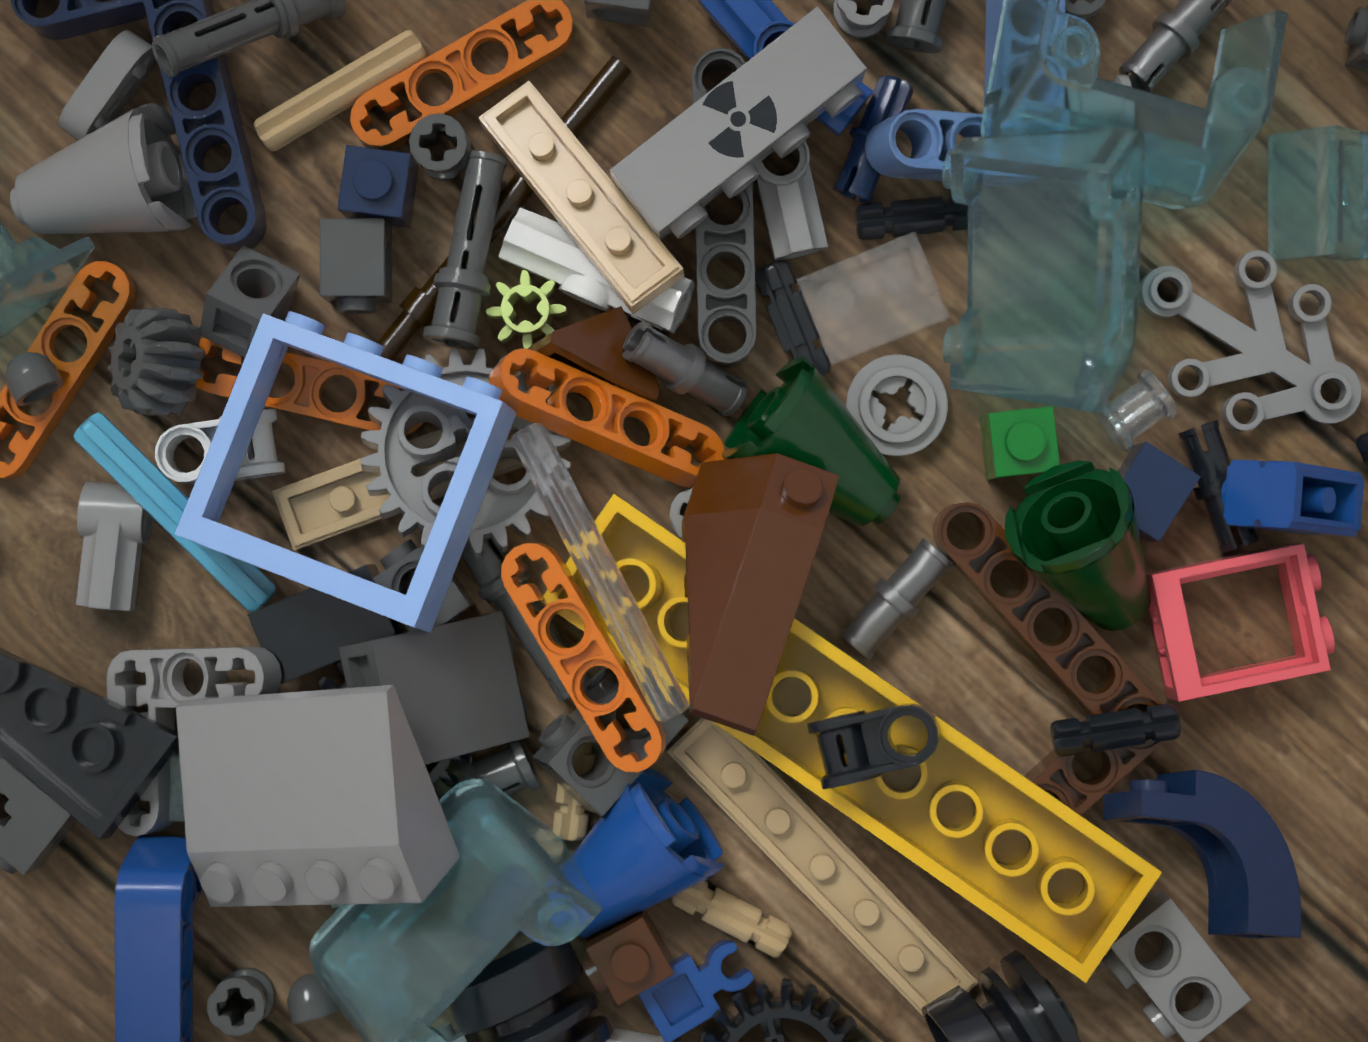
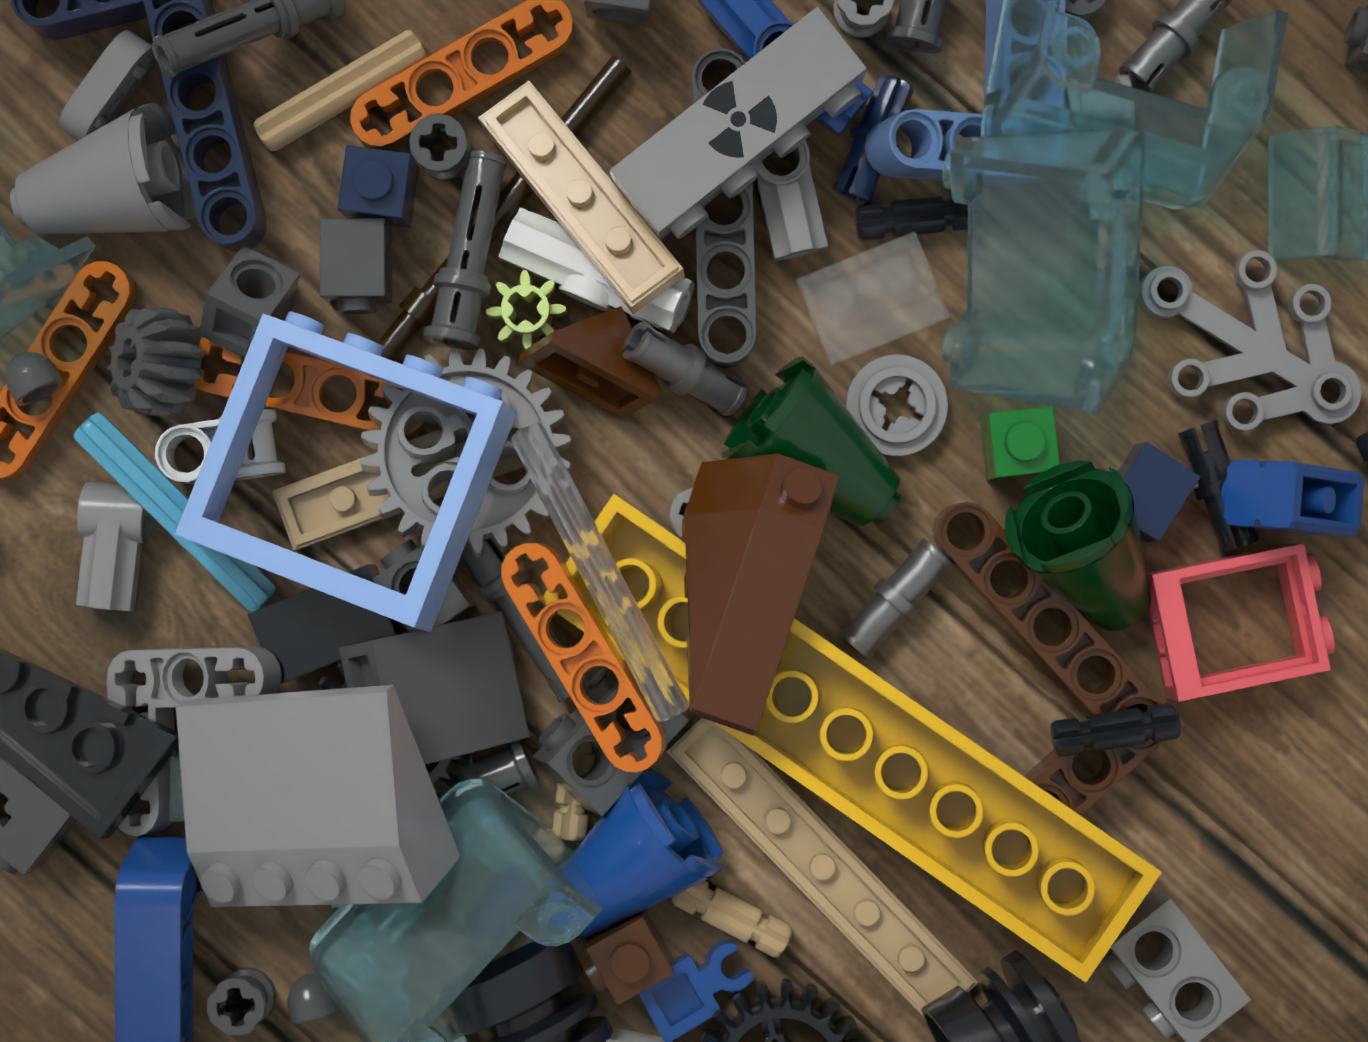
(610, 408): orange beam -> none
(790, 314): black axle -> none
(868, 744): black piece -> none
(1136, 410): clear bush -> none
(1240, 847): dark blue arch -> none

